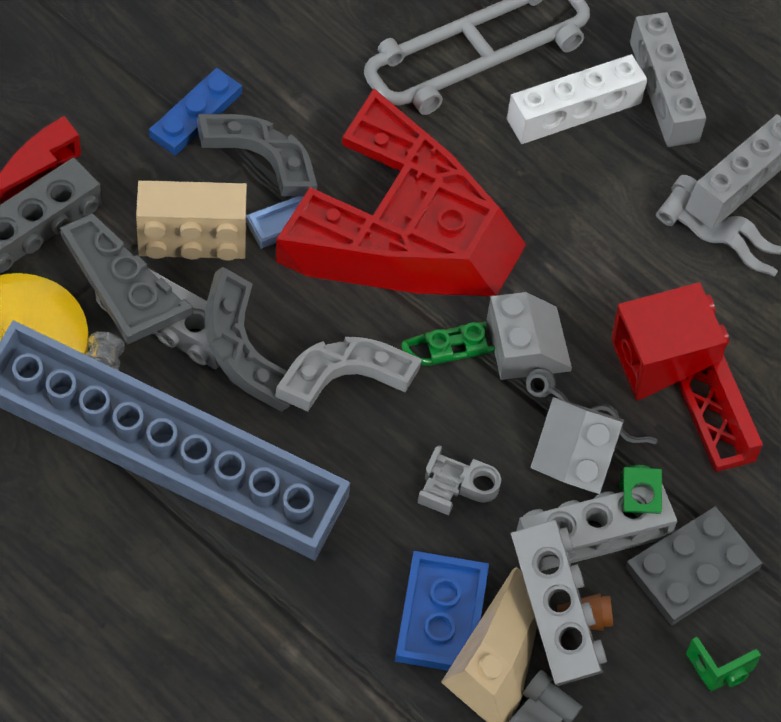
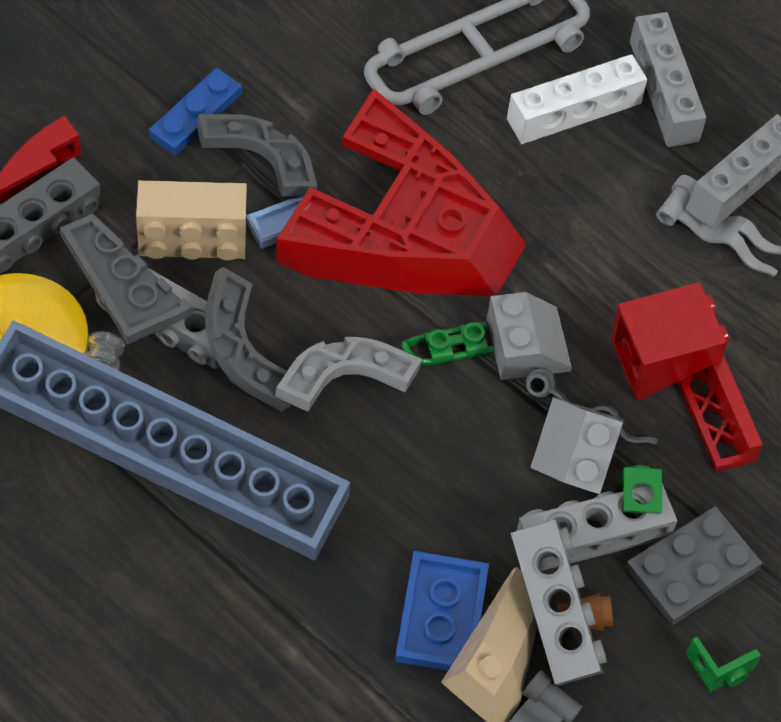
(452, 475): light grey piece -> none

